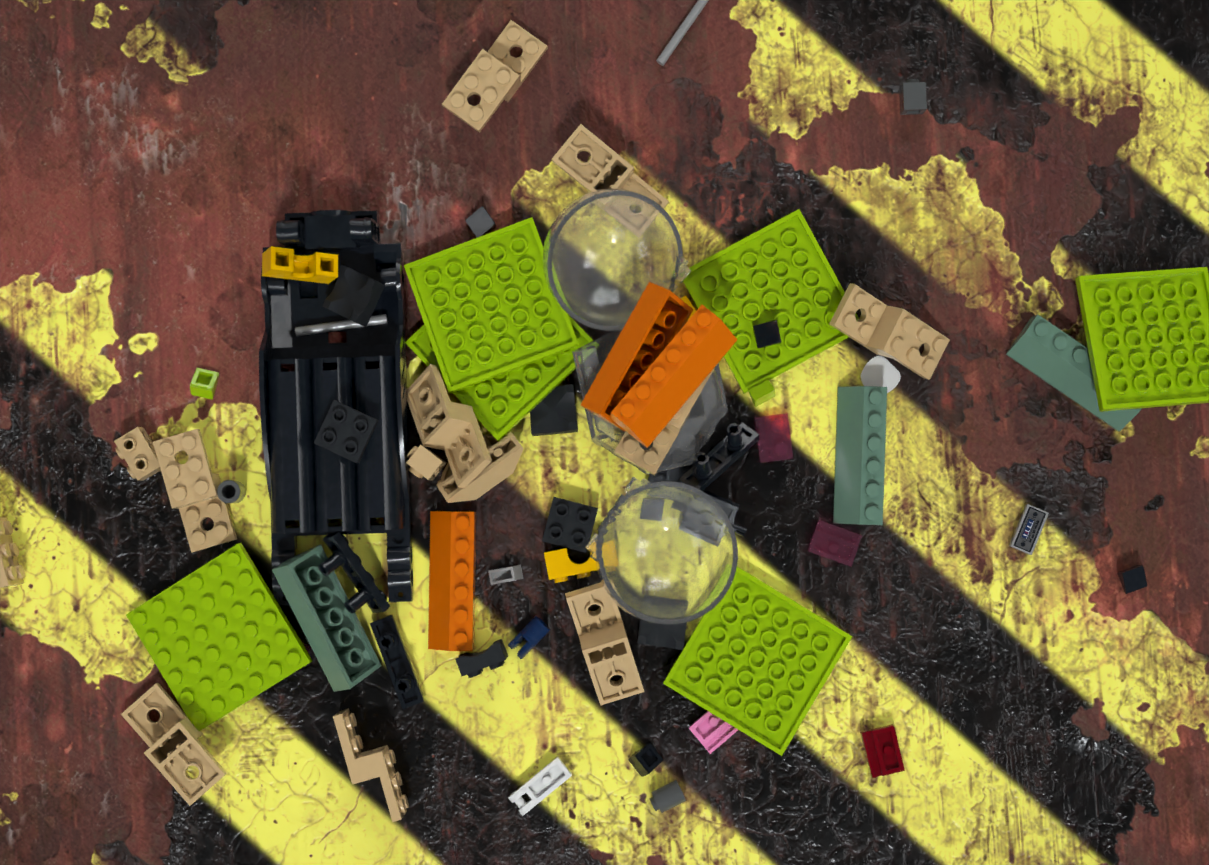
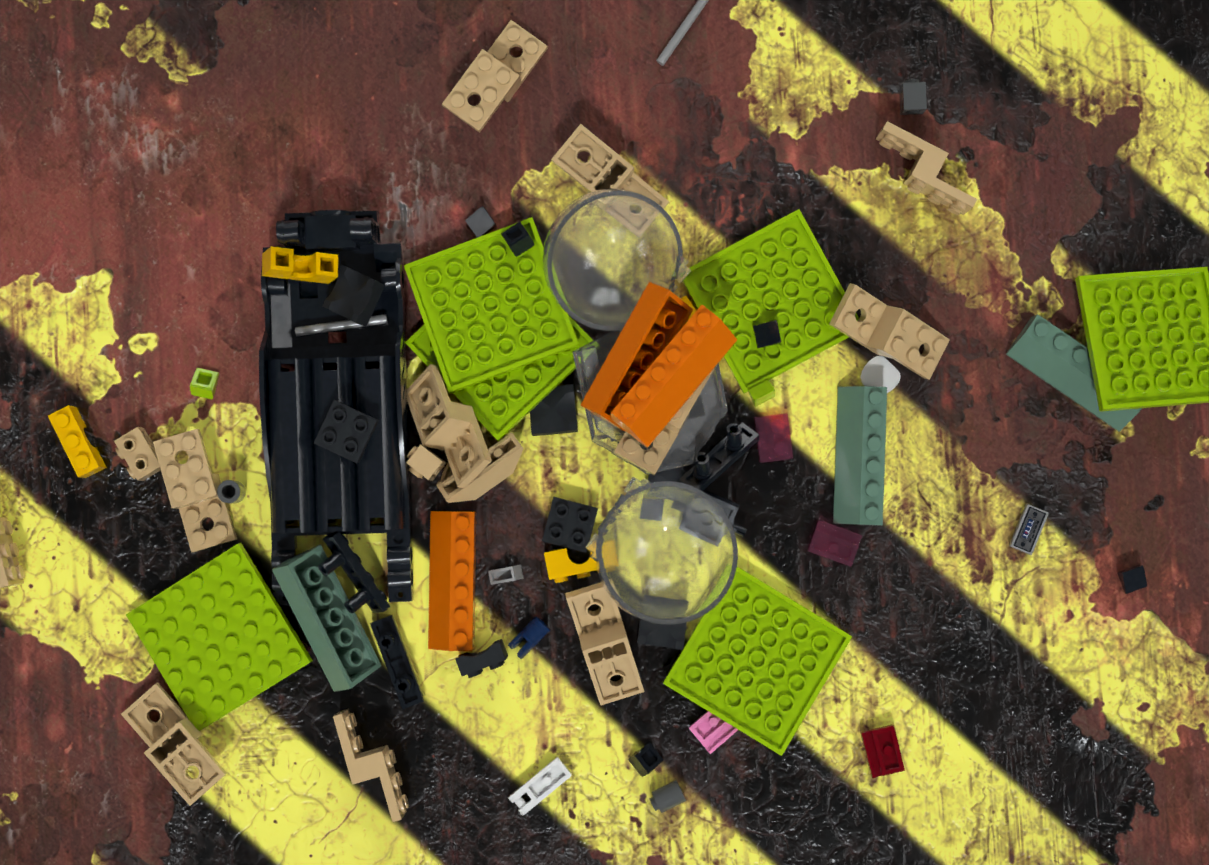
(70, 431): none -> yellow arch
(518, 239): none -> black slope
(925, 169): none -> tan bracket

